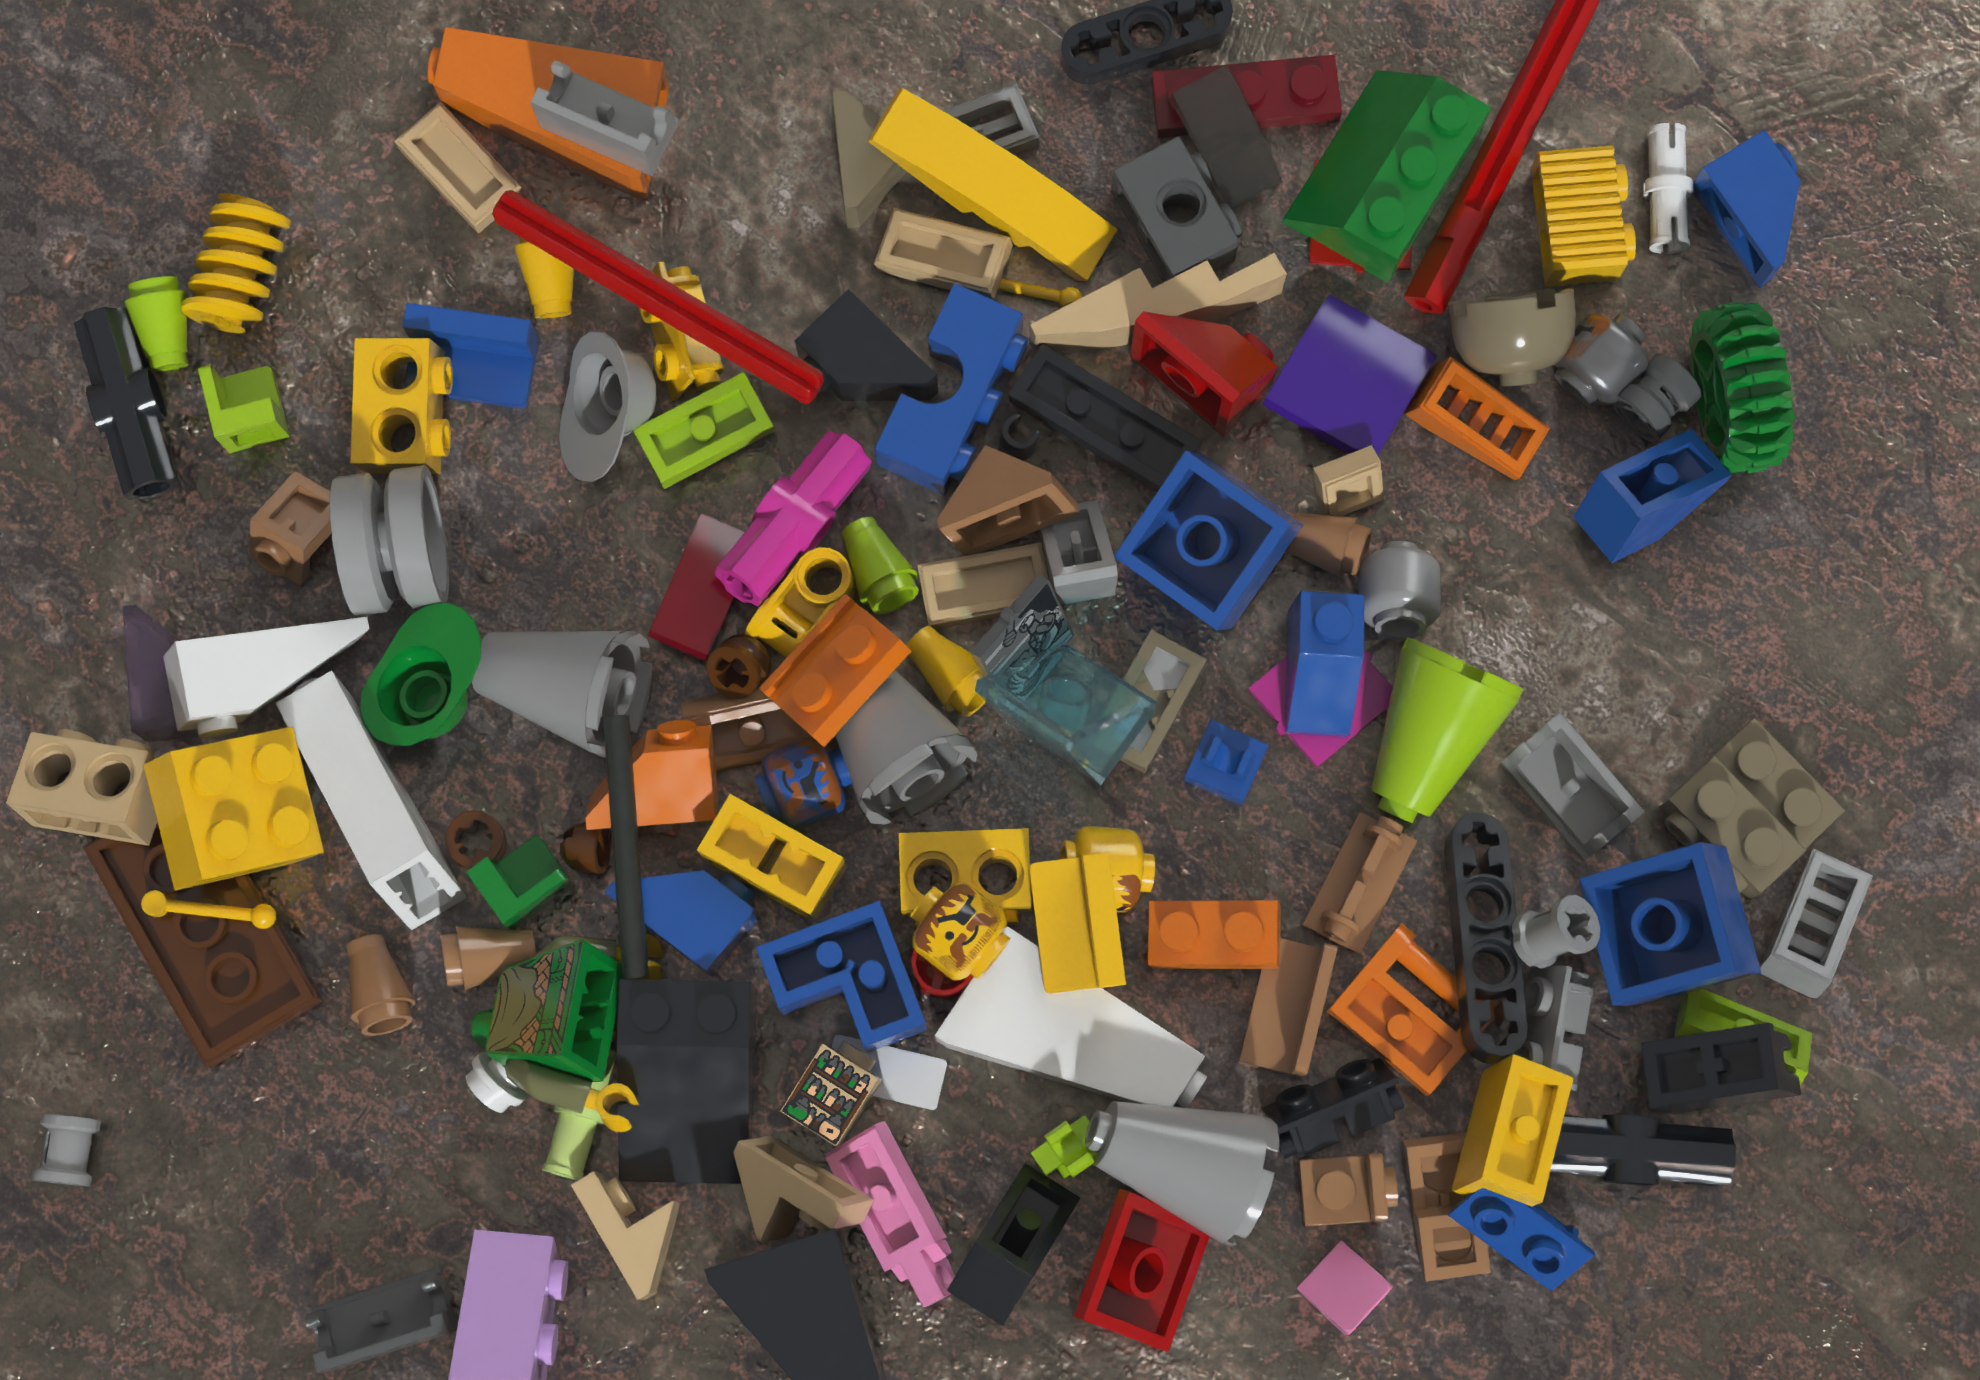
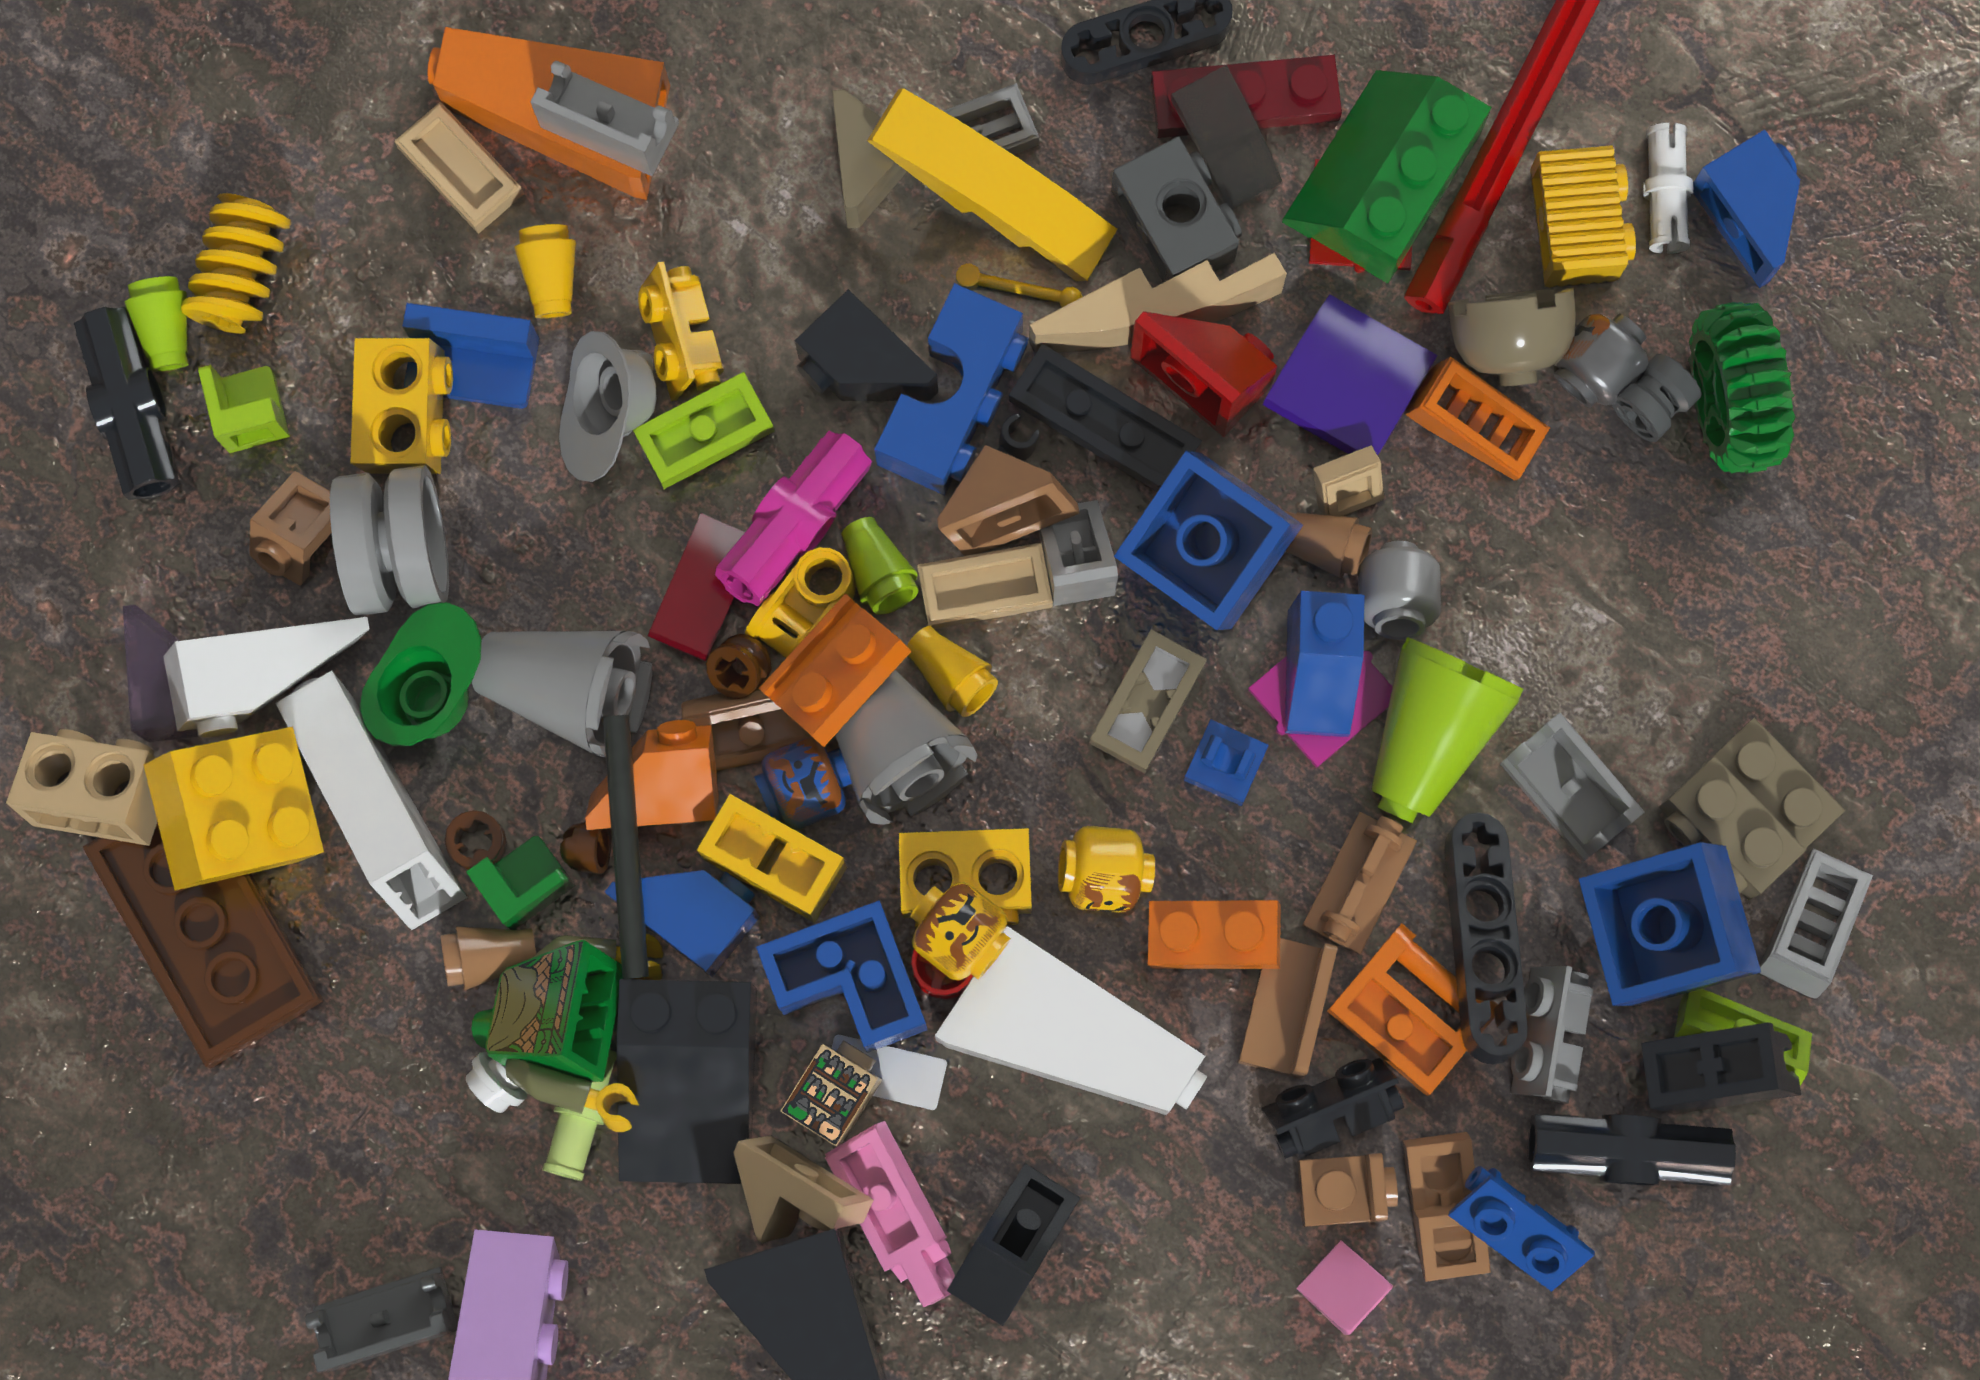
(66, 1150): light grey bush -> none
(158, 904): yellow hinge -> none
(377, 989): medium nougat cone -> none
(635, 1248): tan slope -> none
(658, 297): red axle -> none
(942, 253): tan tile -> none
(1024, 629): piece -> none
(1065, 1149): lime plate -> none
(1070, 707): clear light blue slope -> none
(1077, 923): yellow panel -> none
(1141, 1271): red slope -> none
(1189, 1161): light grey cone -> none
(1513, 1130): yellow panel -> none
(1563, 929): light grey bush -> none
(1649, 494): blue slope -> none

